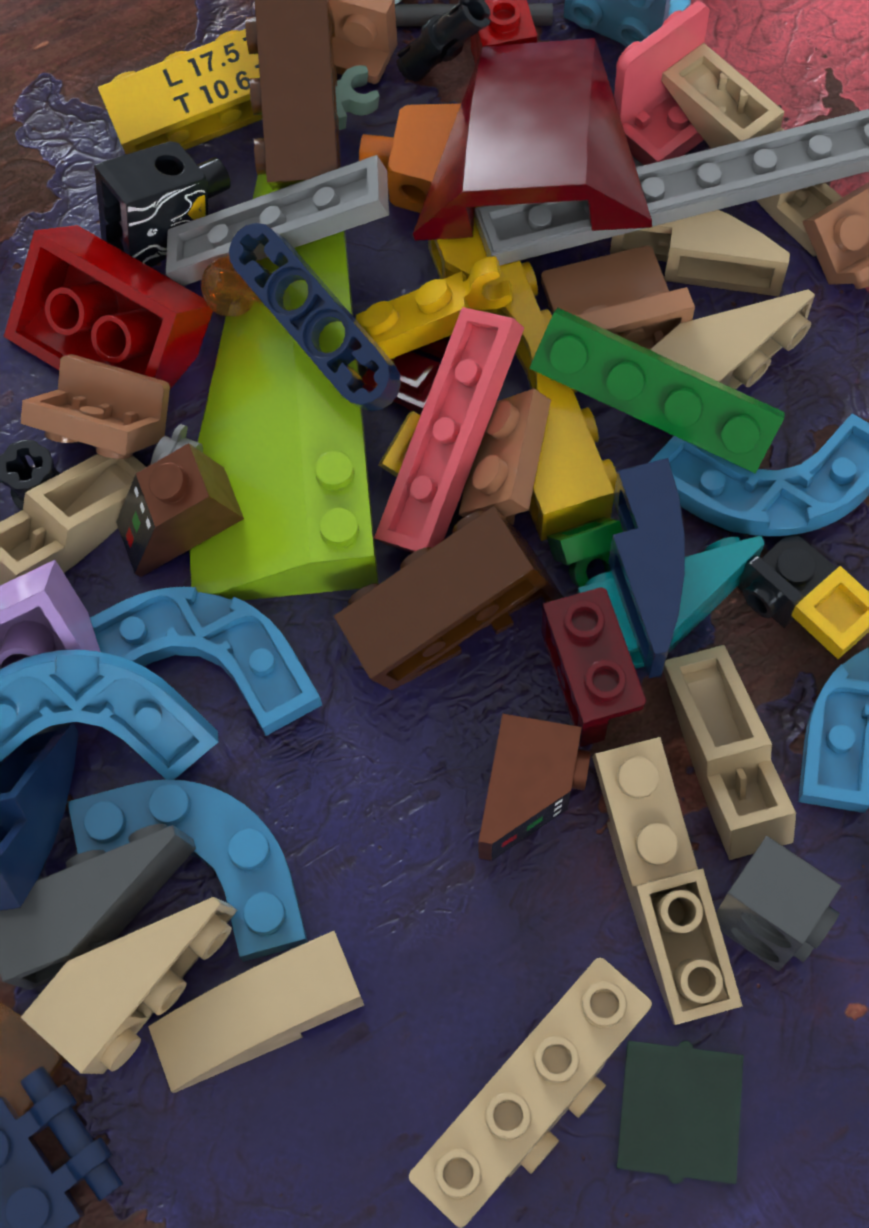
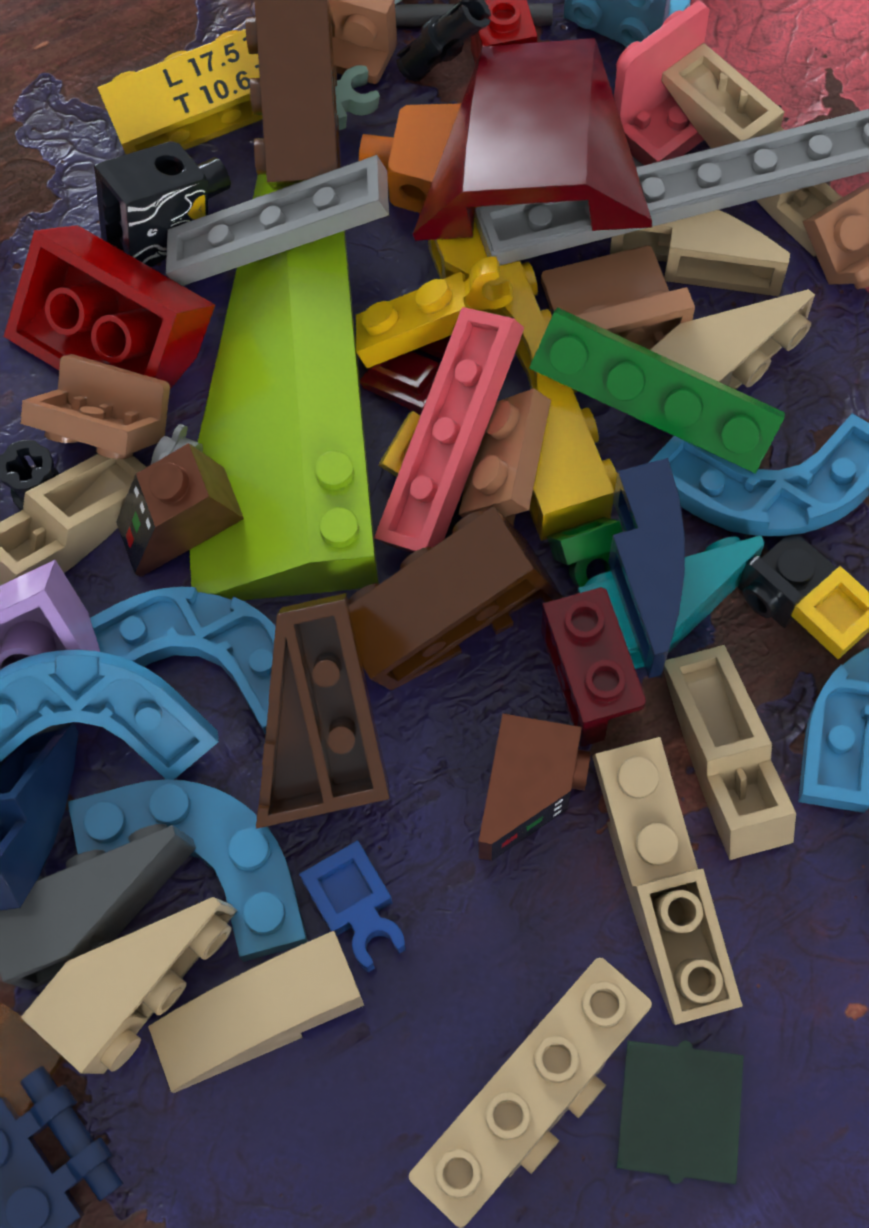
(226, 290): clear orange plate -> none
(310, 319): dark blue beam -> none
(320, 718): none -> reddish brown wedge
(349, 897): none -> blue plate
(779, 906): dark grey brick -> none

